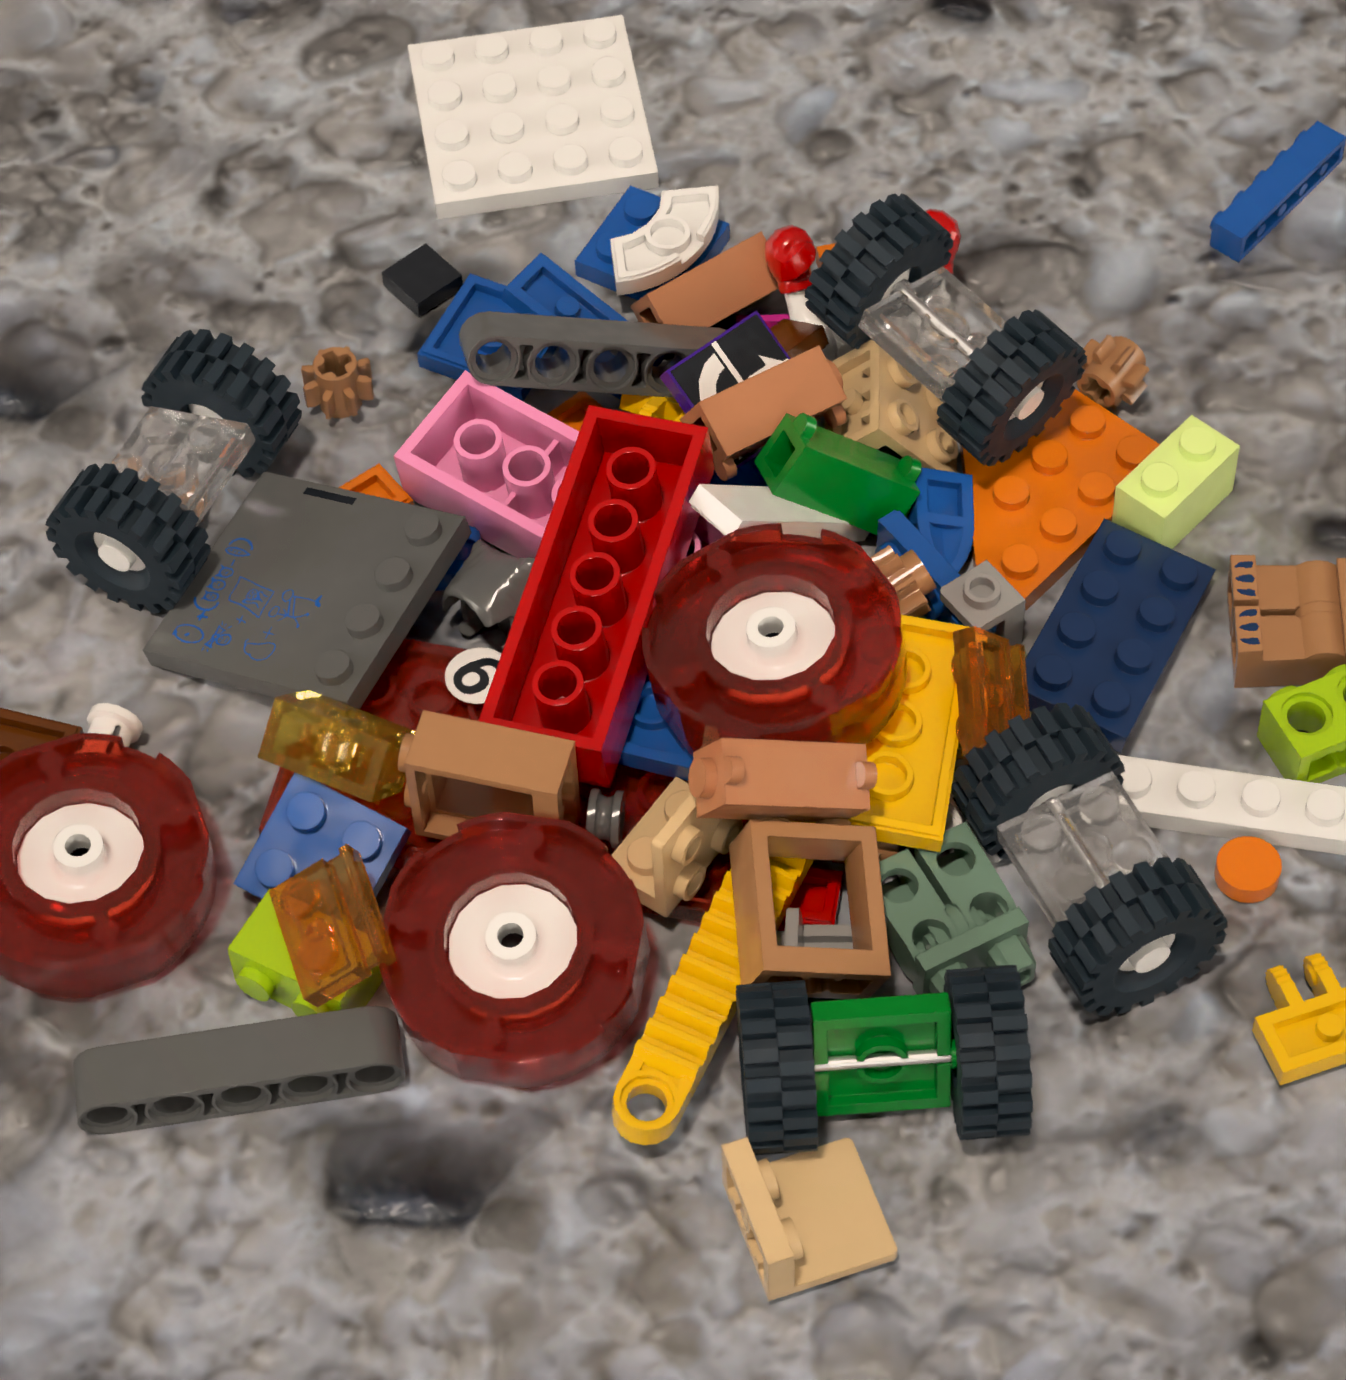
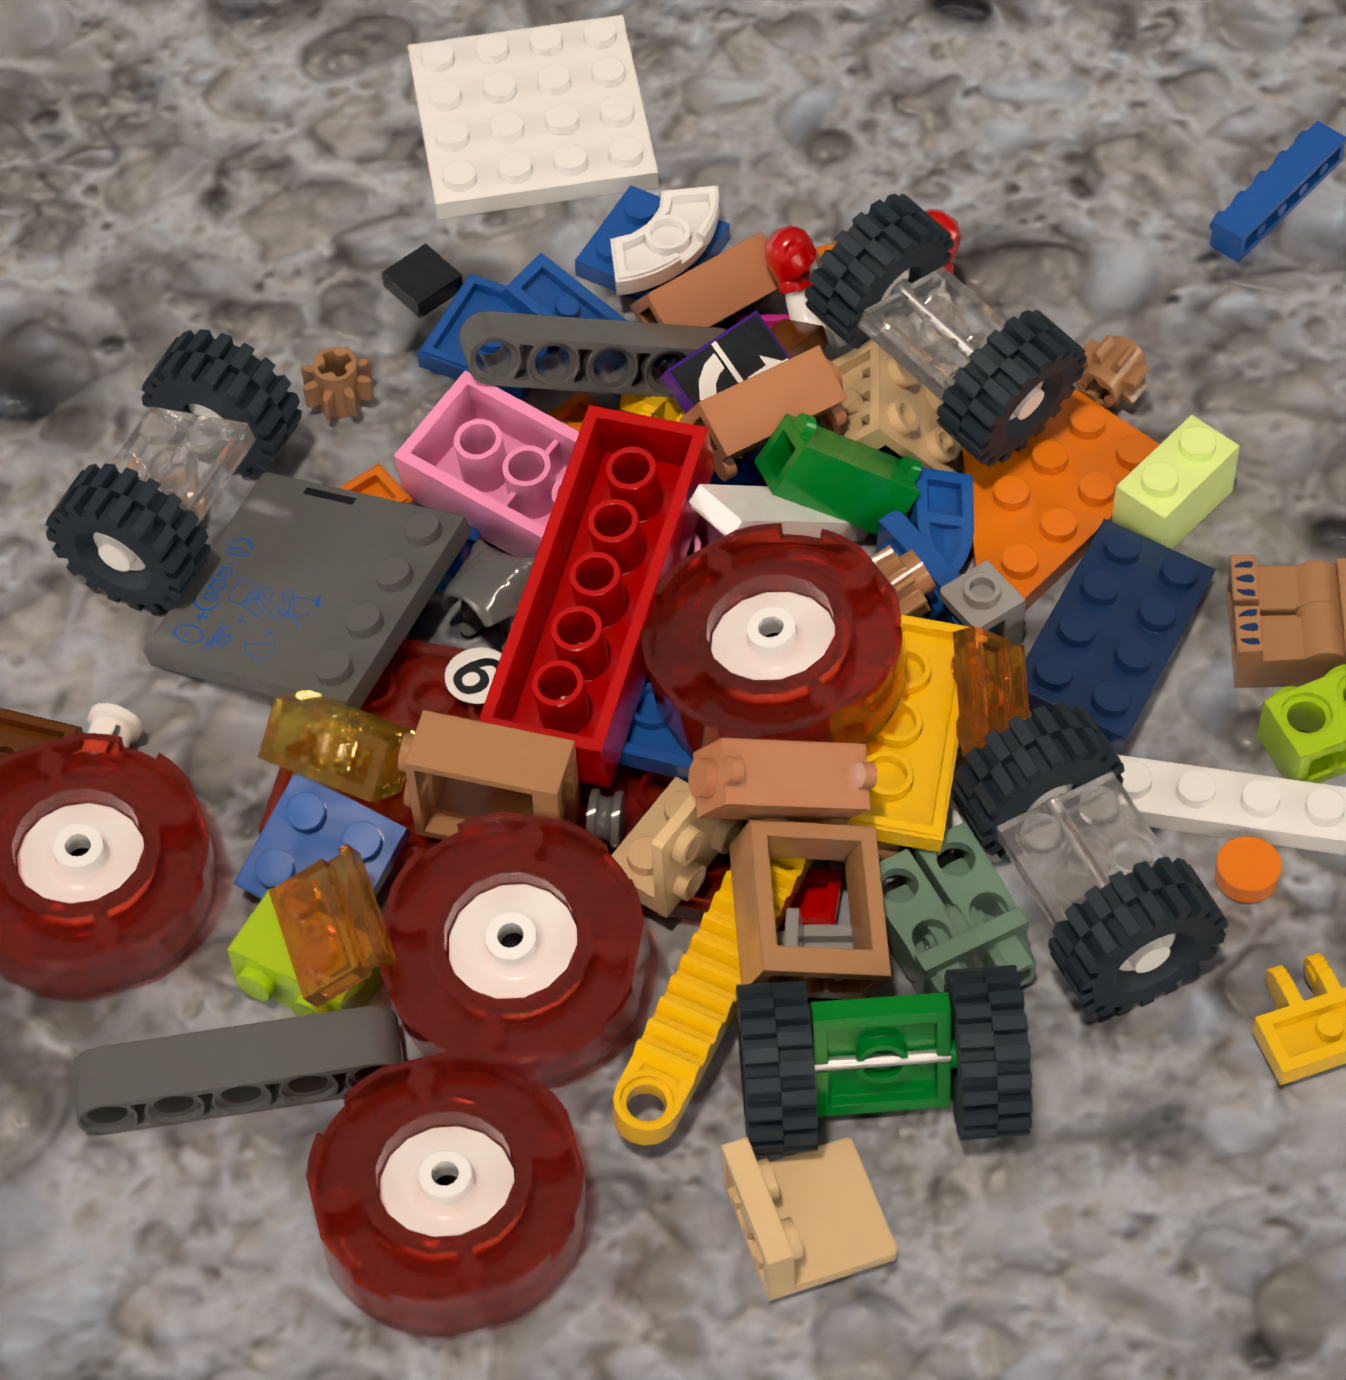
(448, 1194): none -> clear red piece

